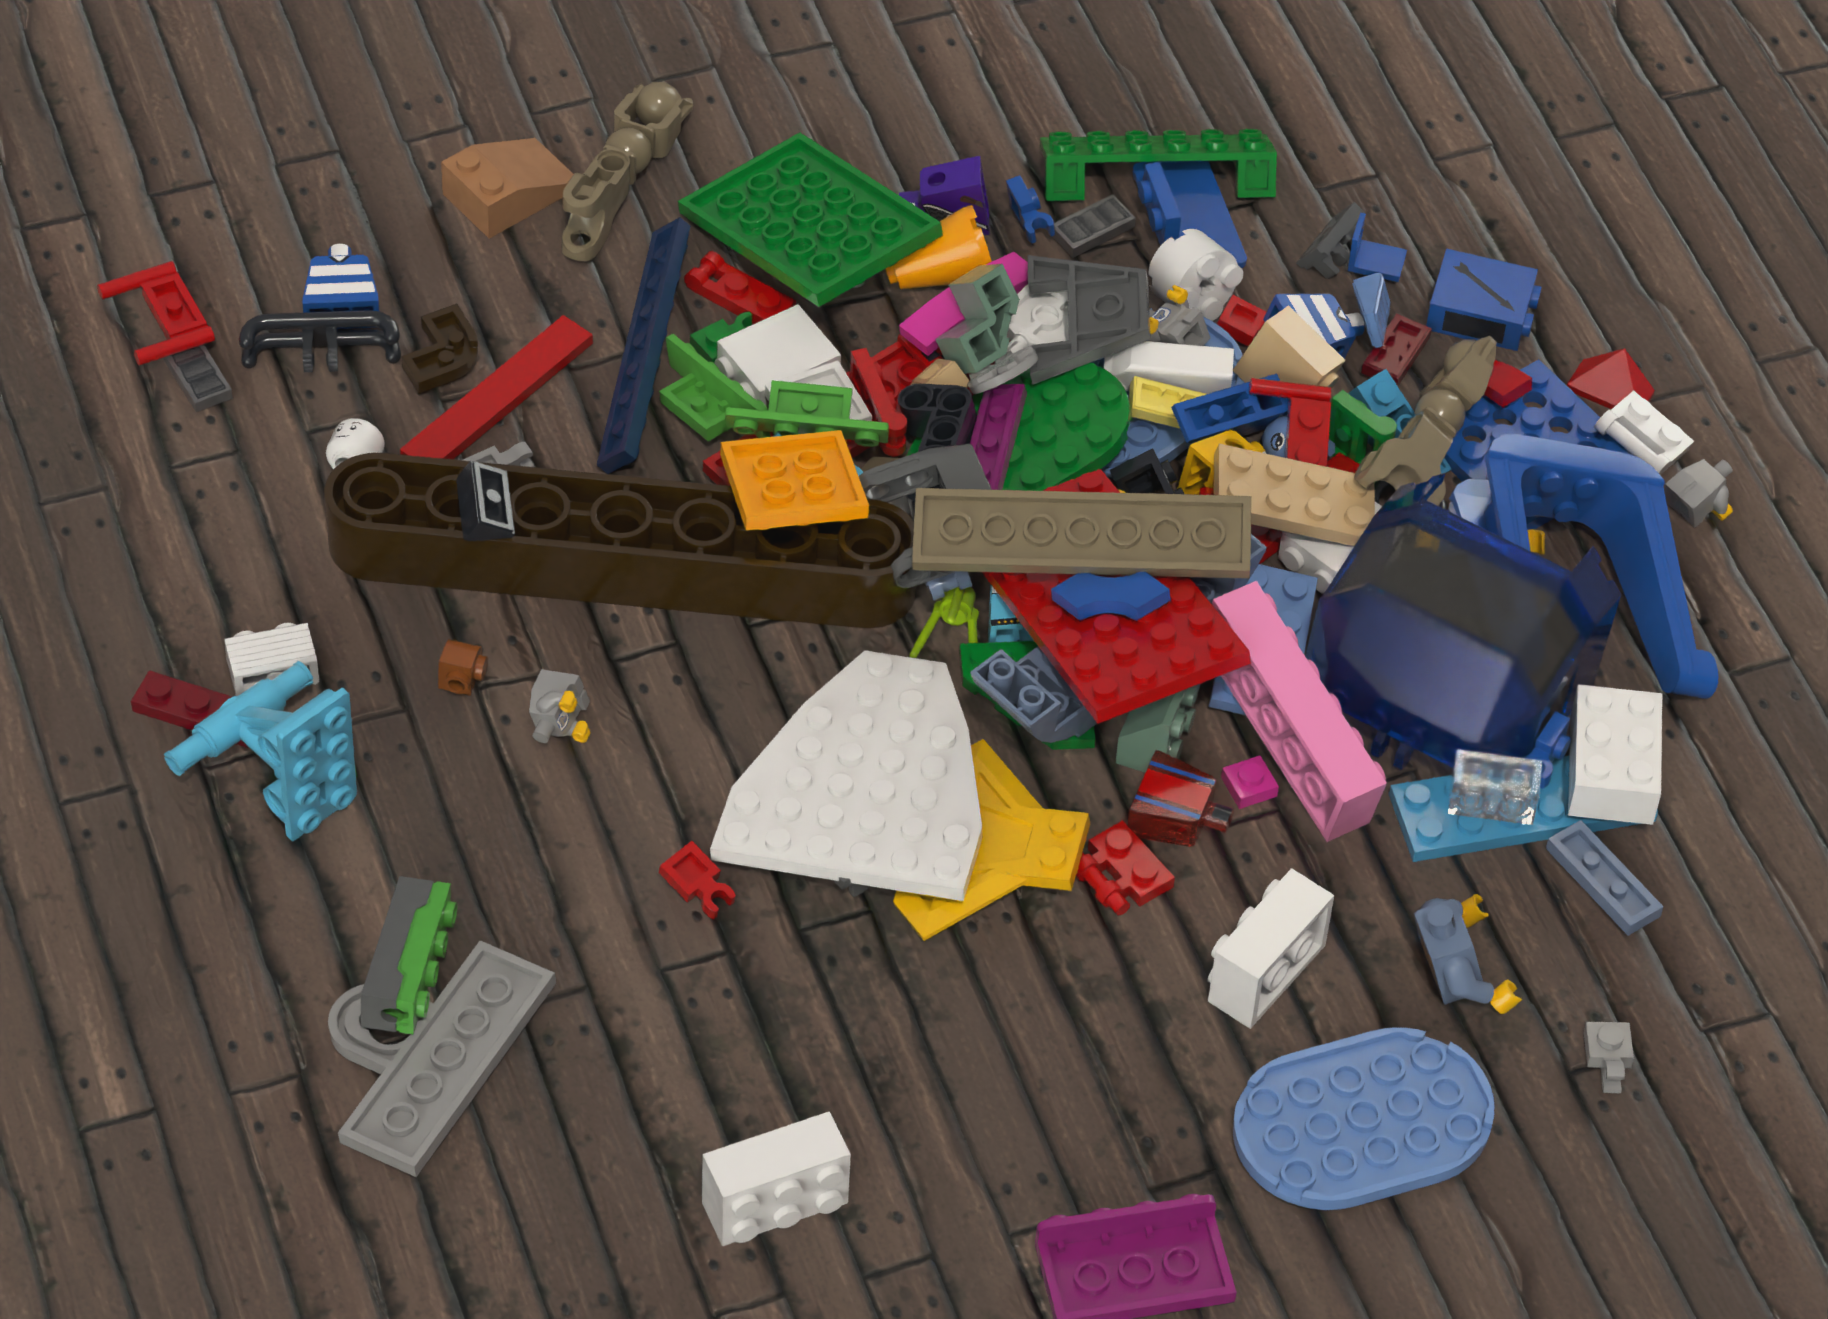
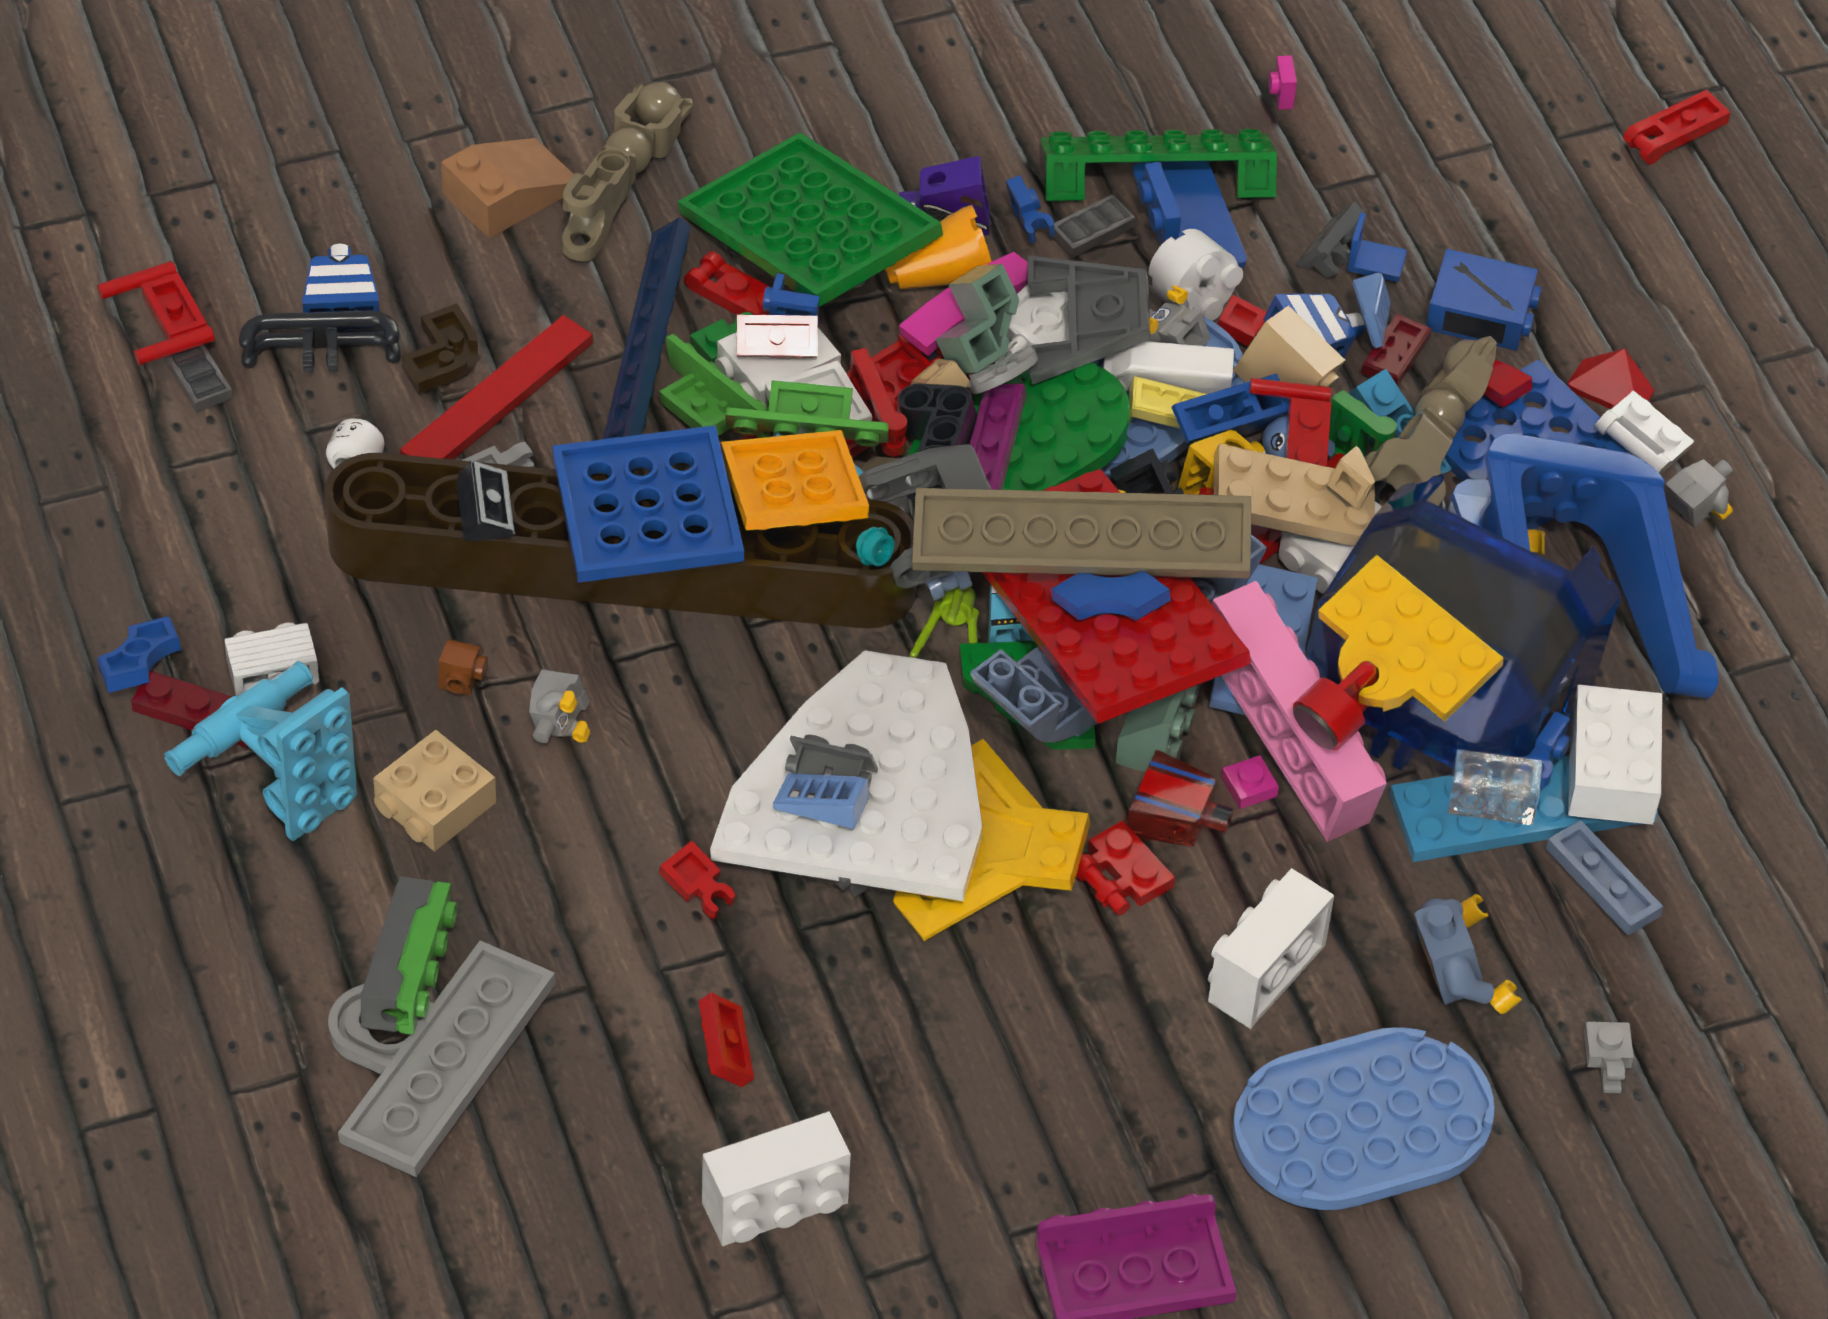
(133, 660): none -> blue tile
(434, 790): none -> tan brick
(630, 521): none -> blue piece
(726, 1039): none -> red plate
(777, 336): none -> plate
(789, 303): none -> blue bracket
(816, 754): none -> dark grey hinge
(843, 807): none -> medium blue slope
(875, 546): none -> teal plate
(1283, 82): none -> dark pink plate
(1352, 478): none -> tan slope
(1393, 650): none -> yellow plate
(1676, 126): none -> red plate

